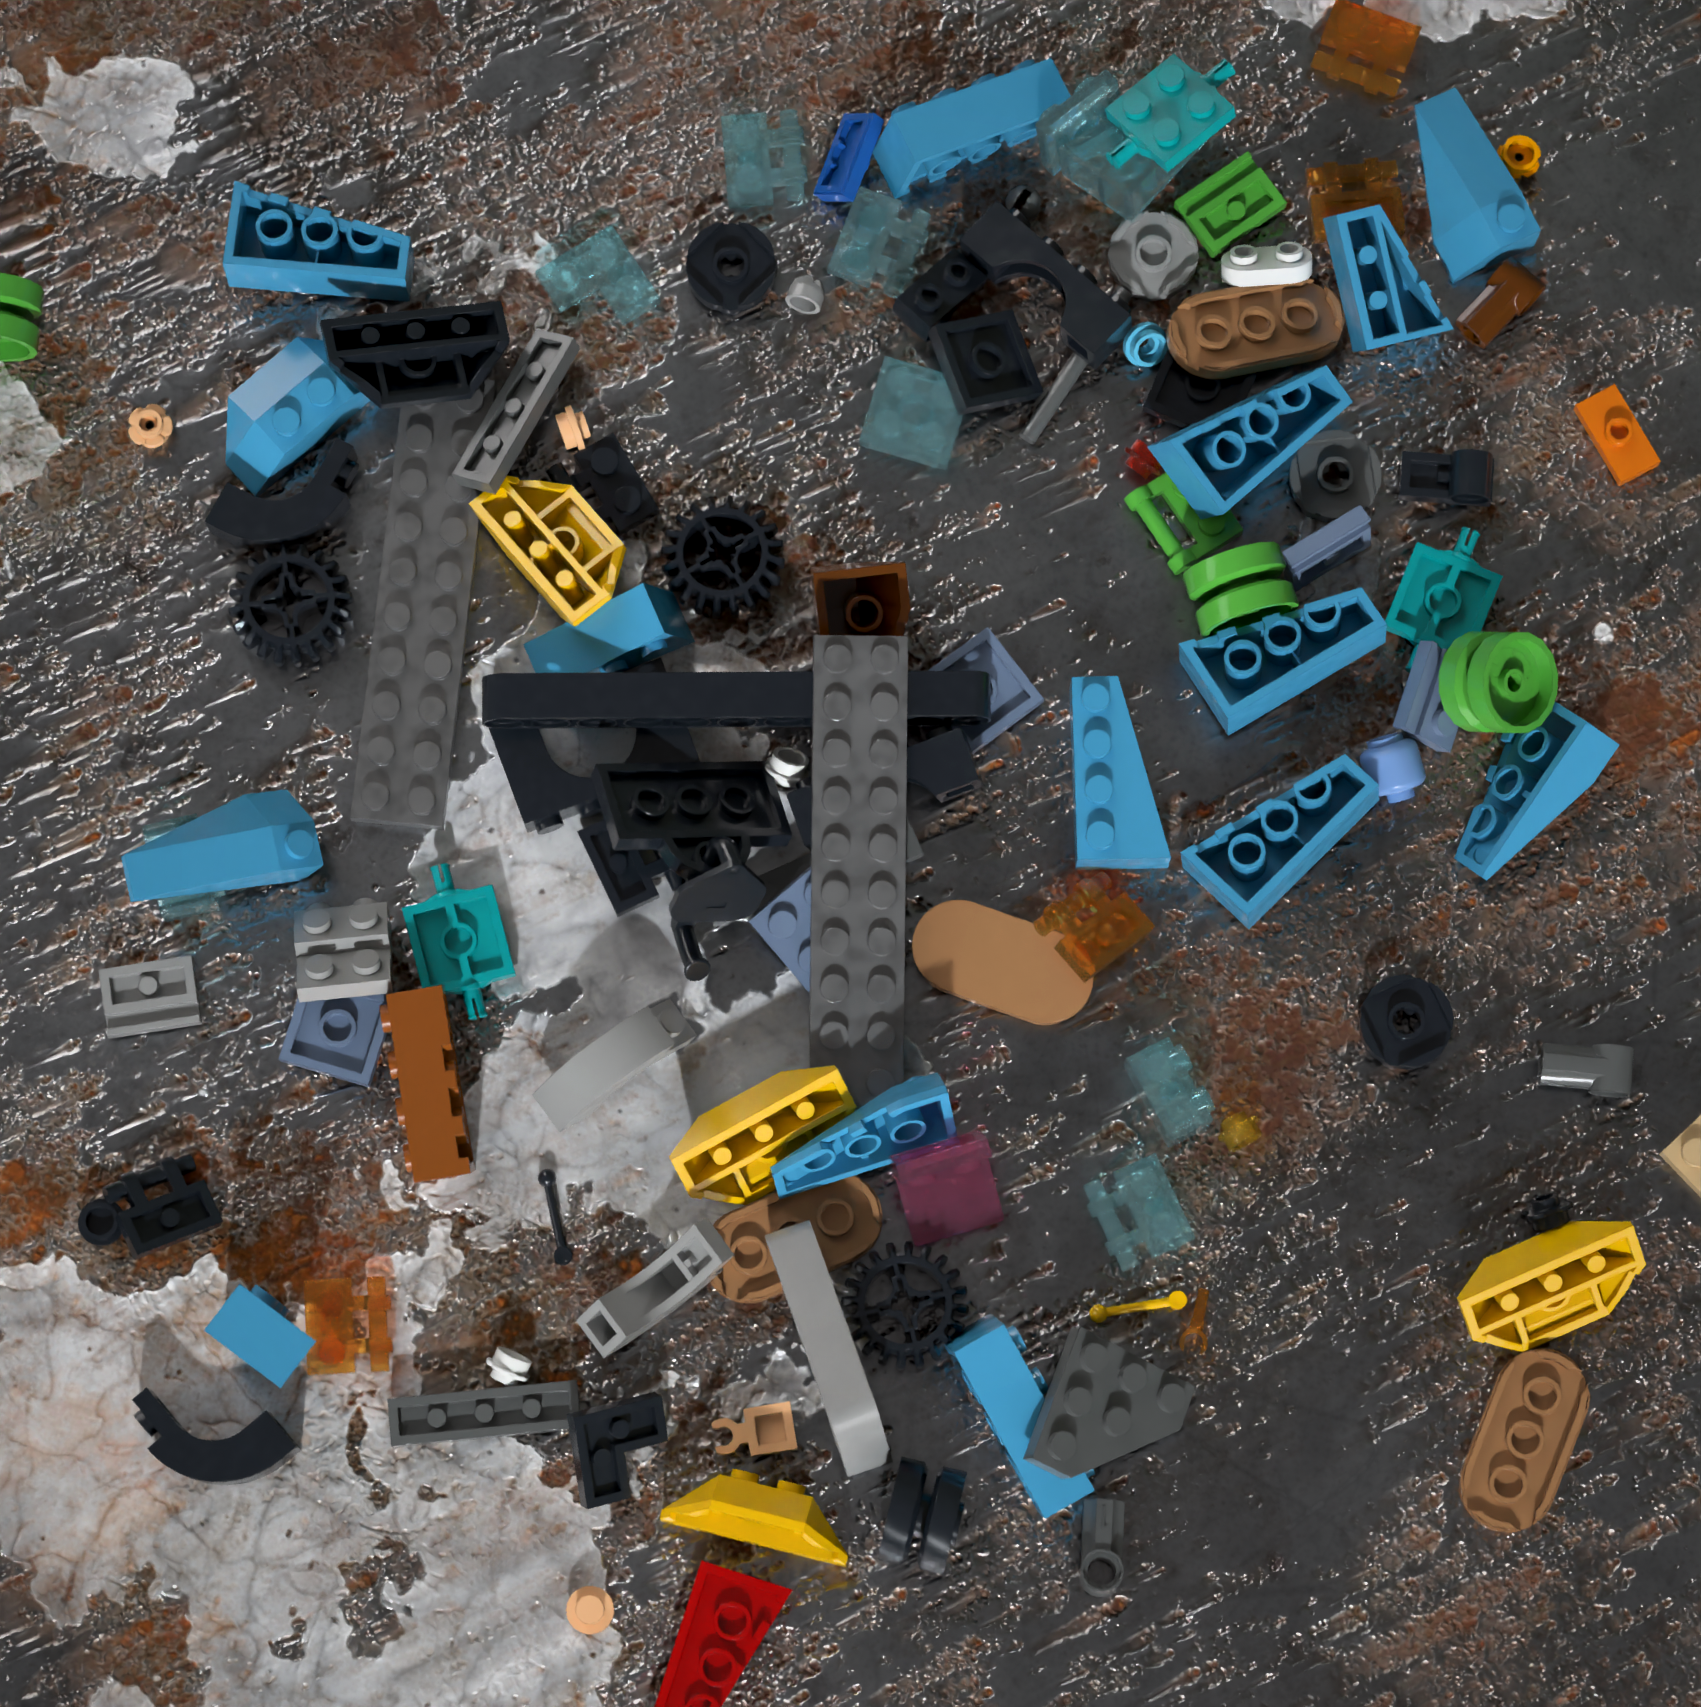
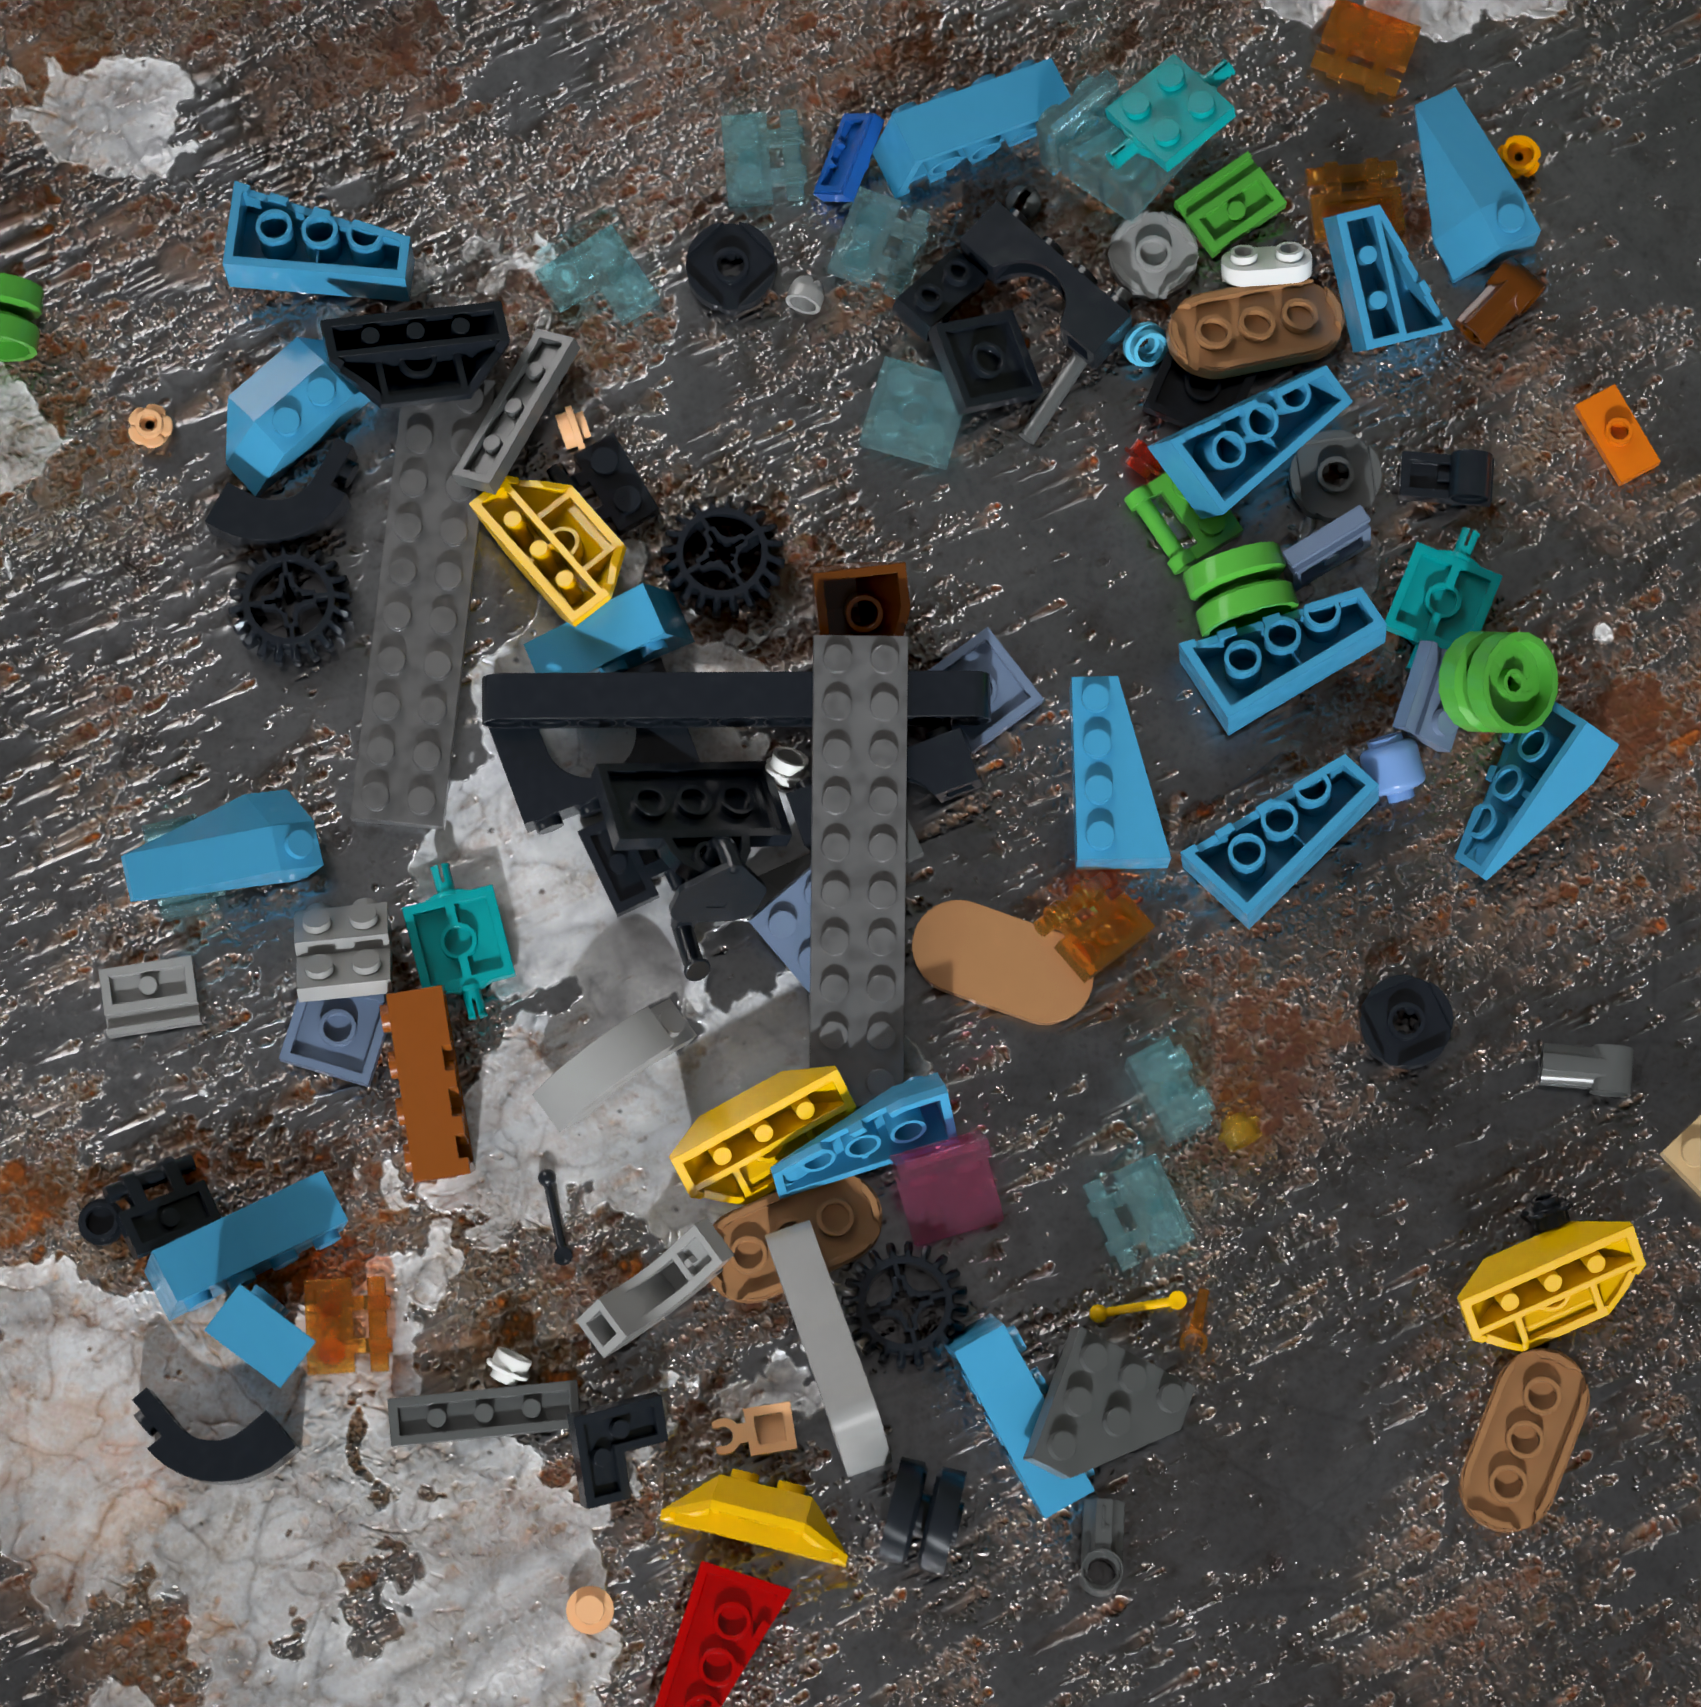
(245, 1244): none -> dark azure wedge

